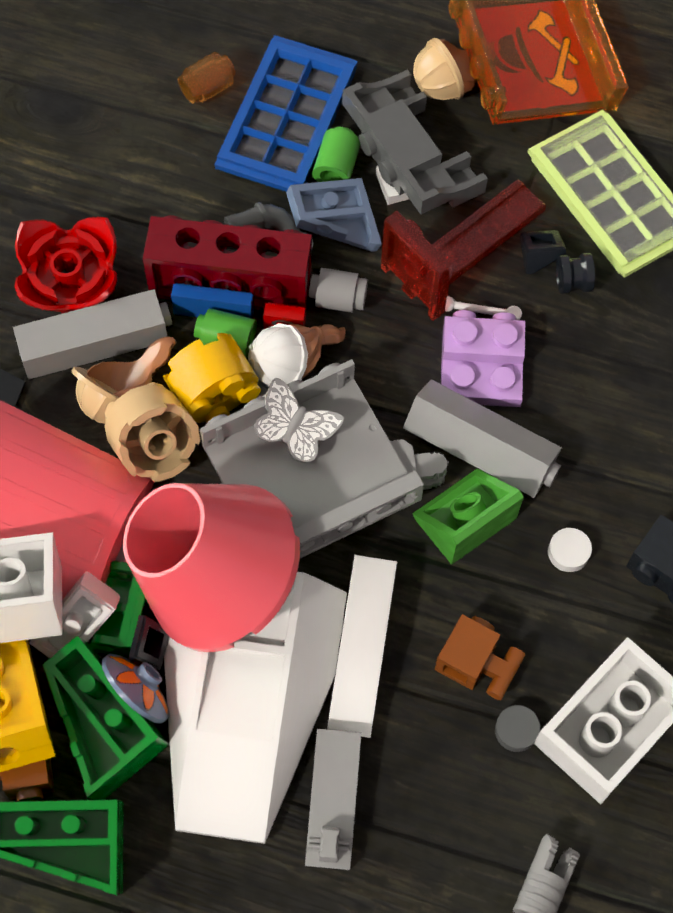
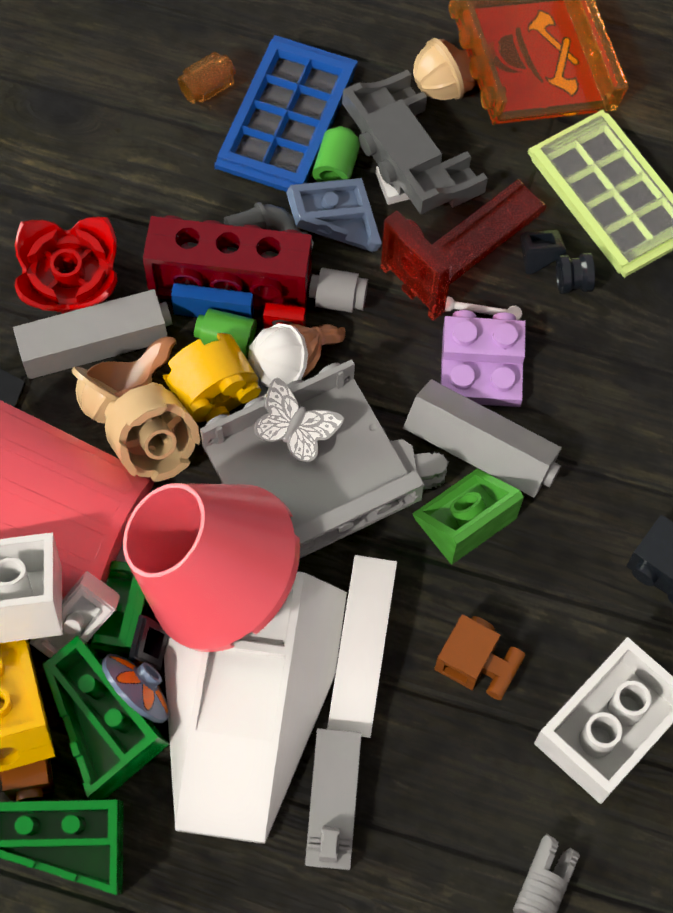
(517, 728): dark grey tile -> none
(569, 549): white tile -> none

